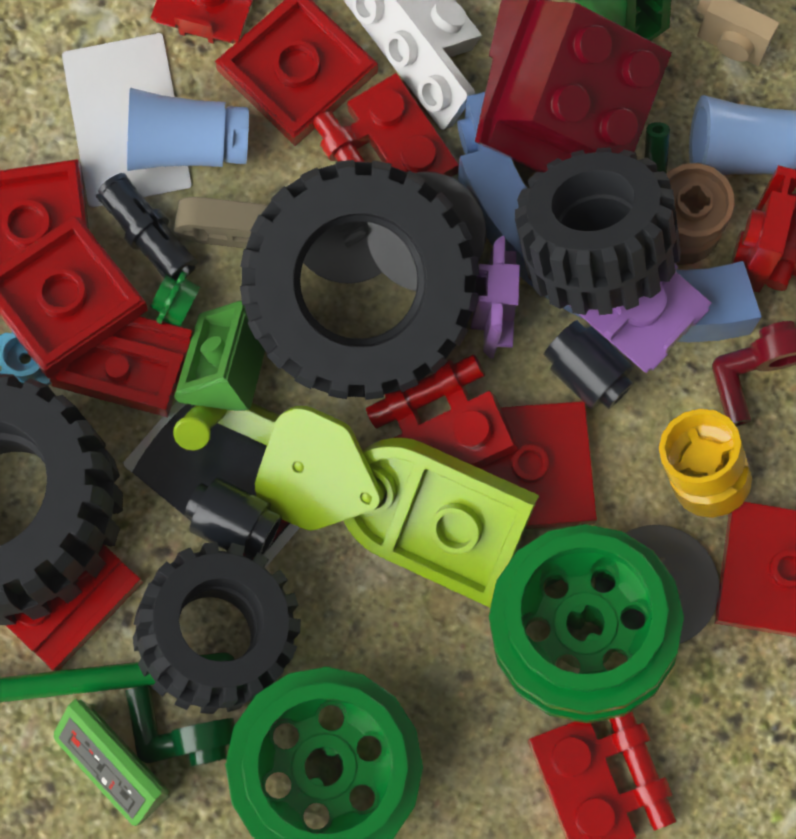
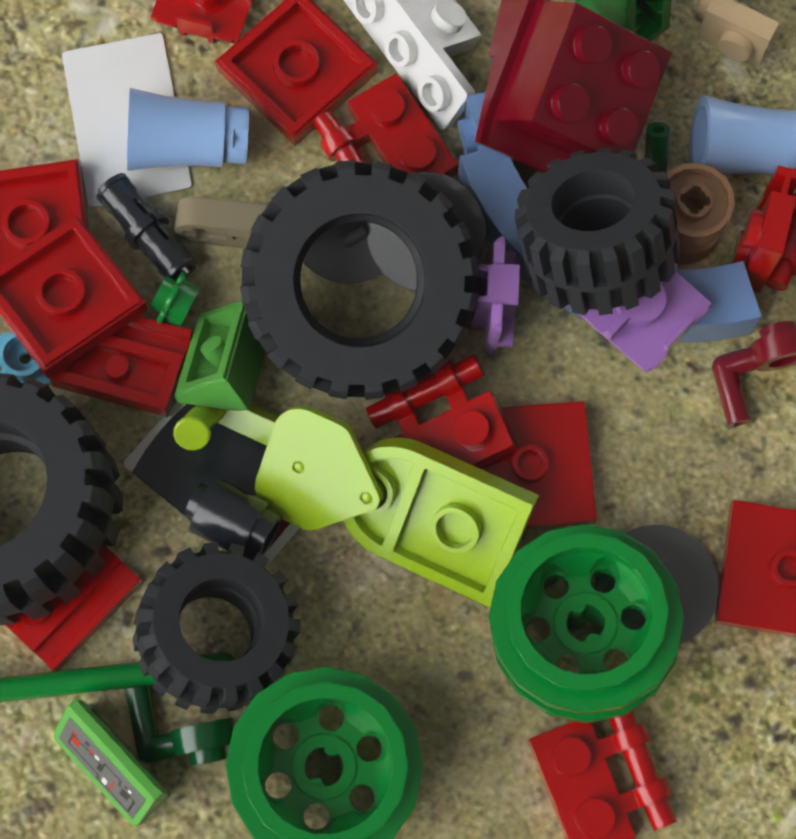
(589, 365): black brick -> none
(705, 462): yellow wheel -> none

